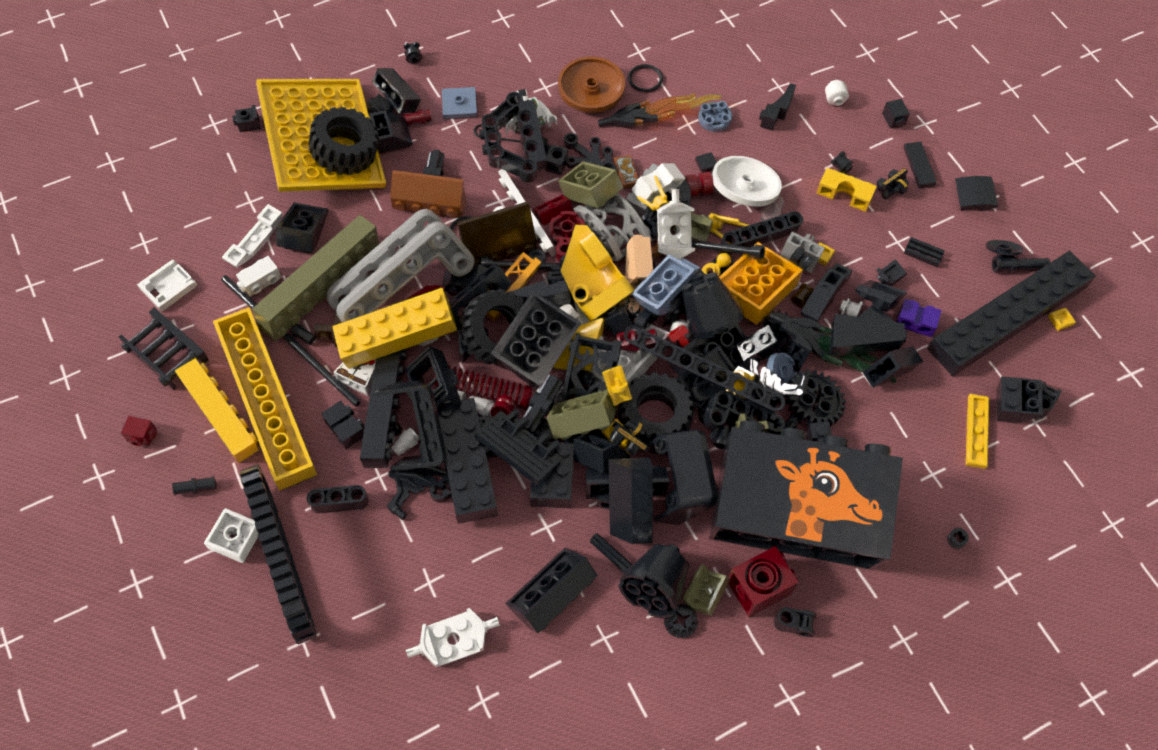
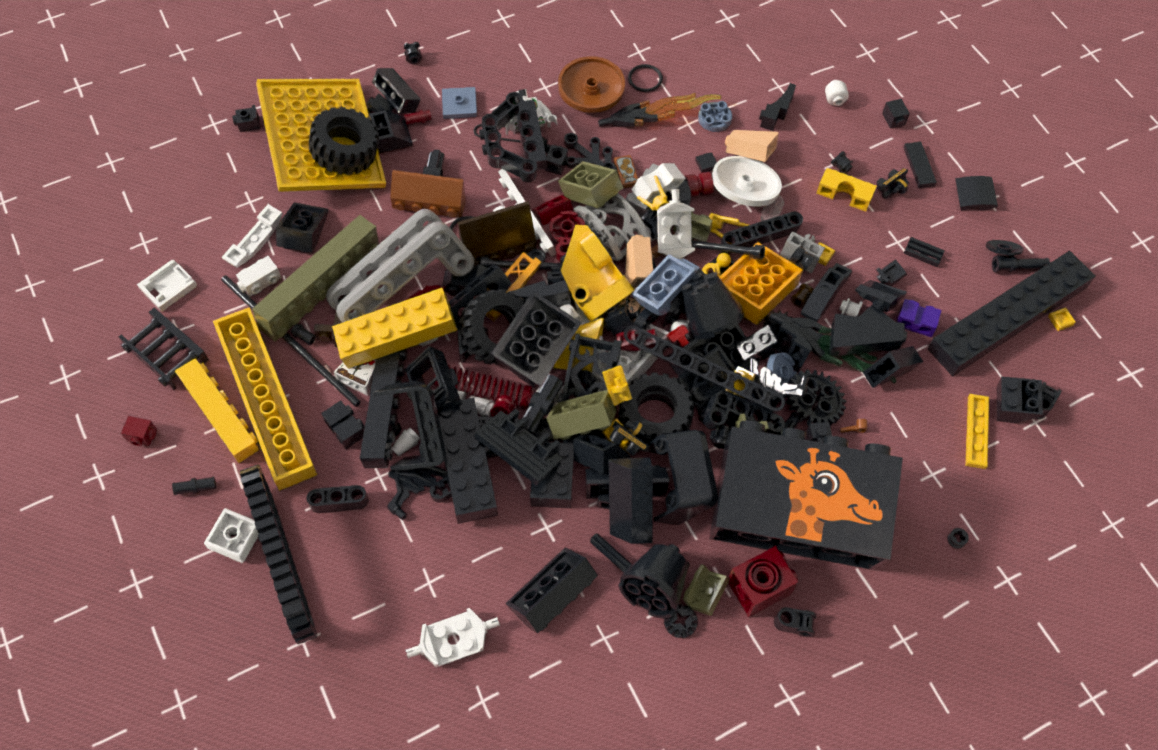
(752, 144): none -> light nougat slope
(860, 427): none -> dark orange hand

